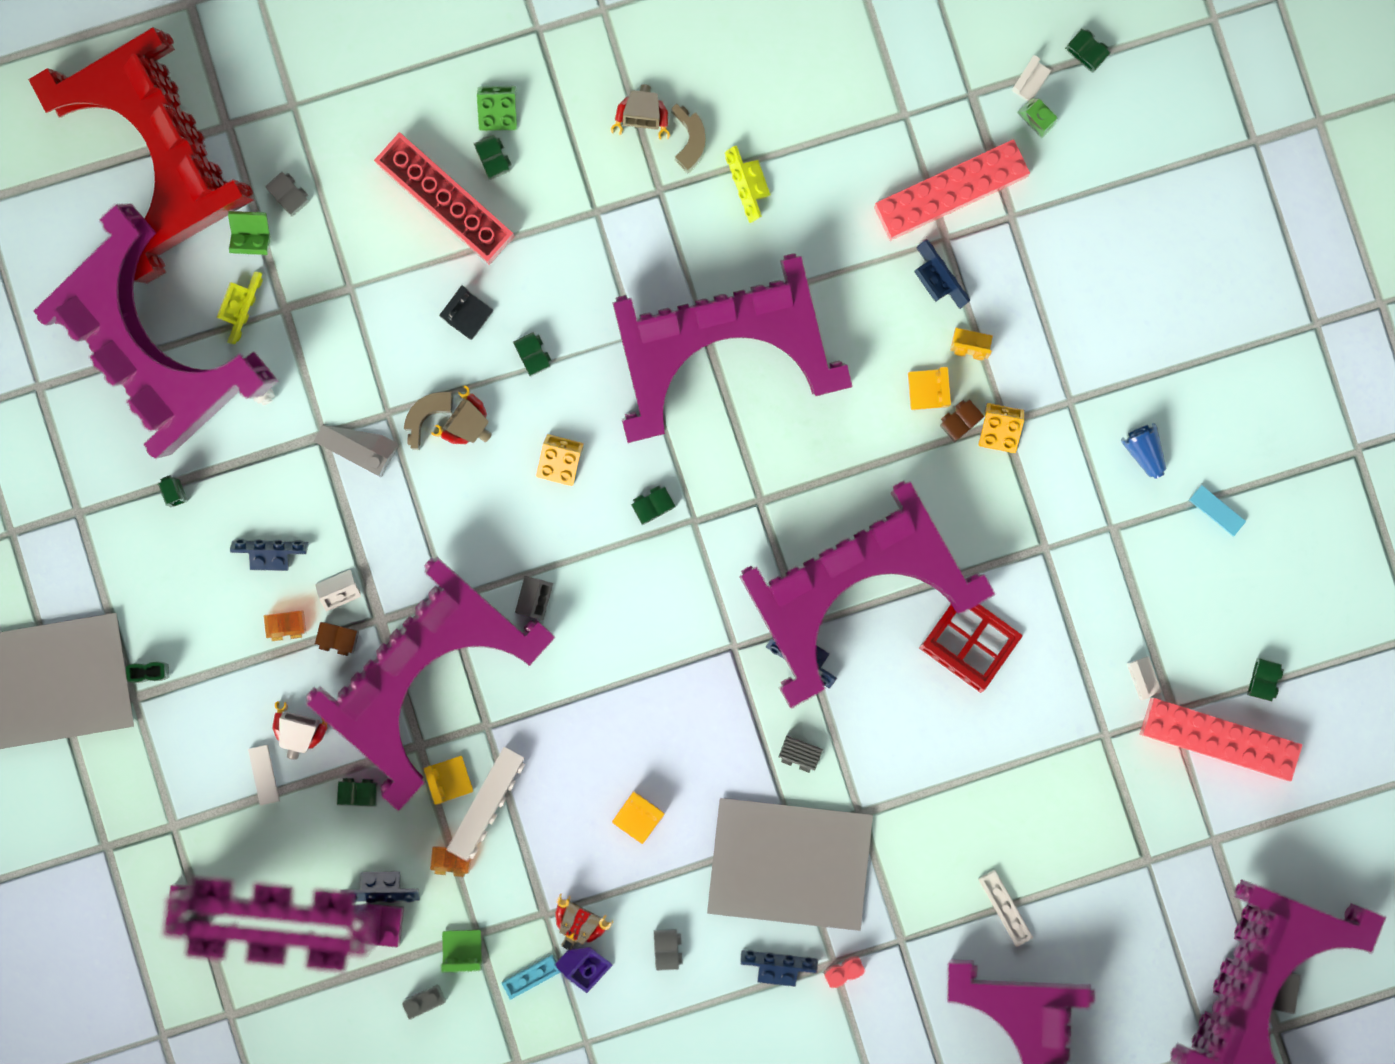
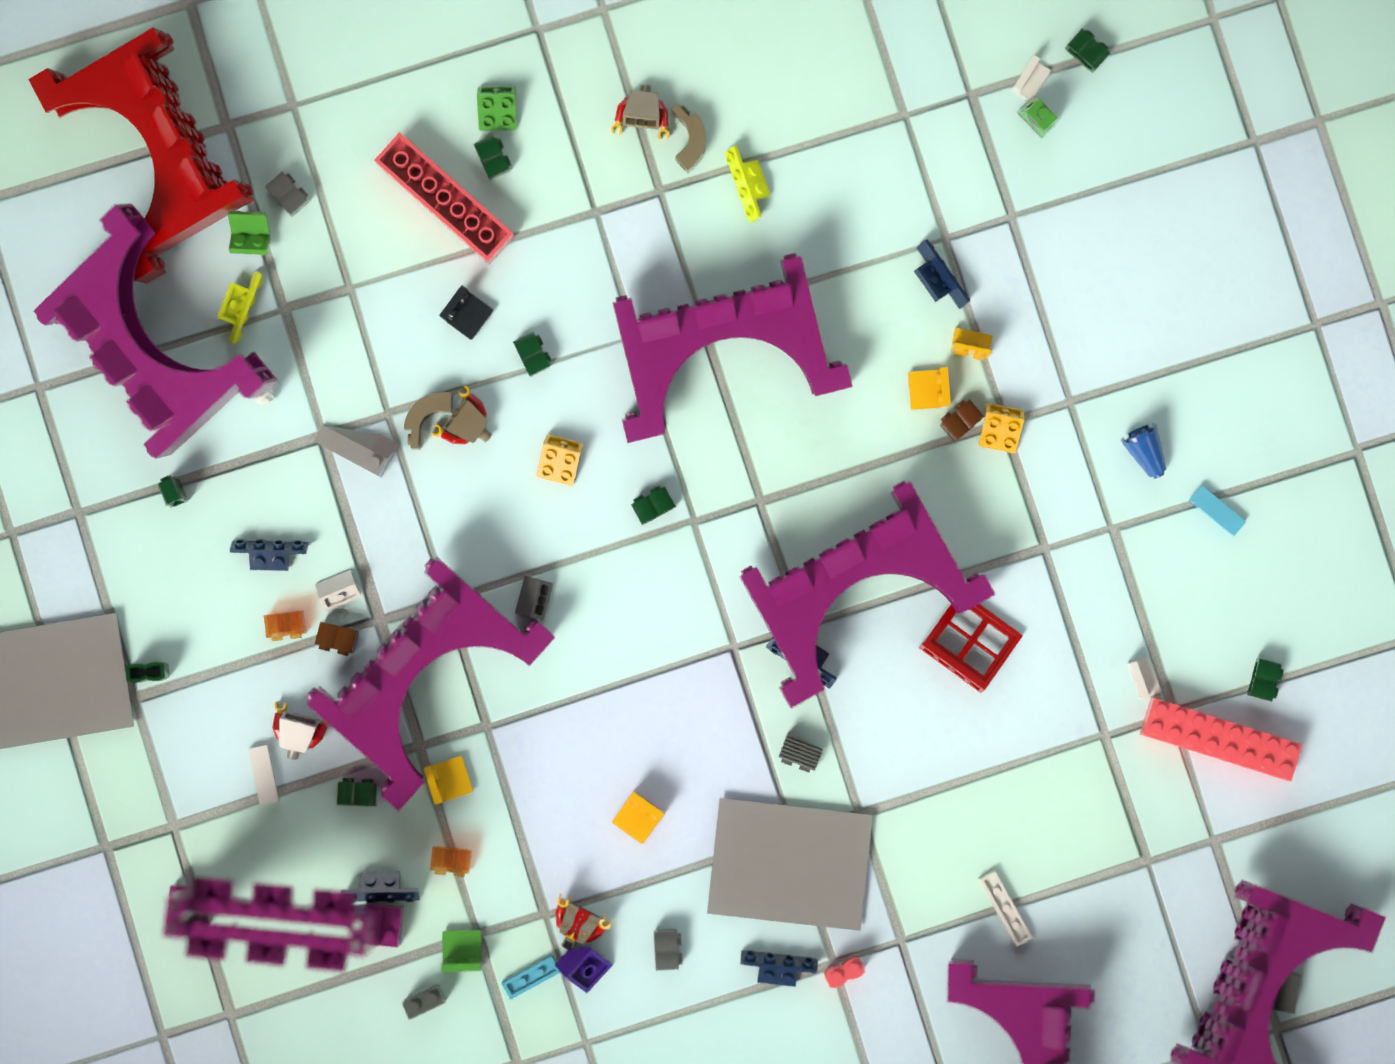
(485, 804): white brick -> none
(951, 190): coral brick -> none

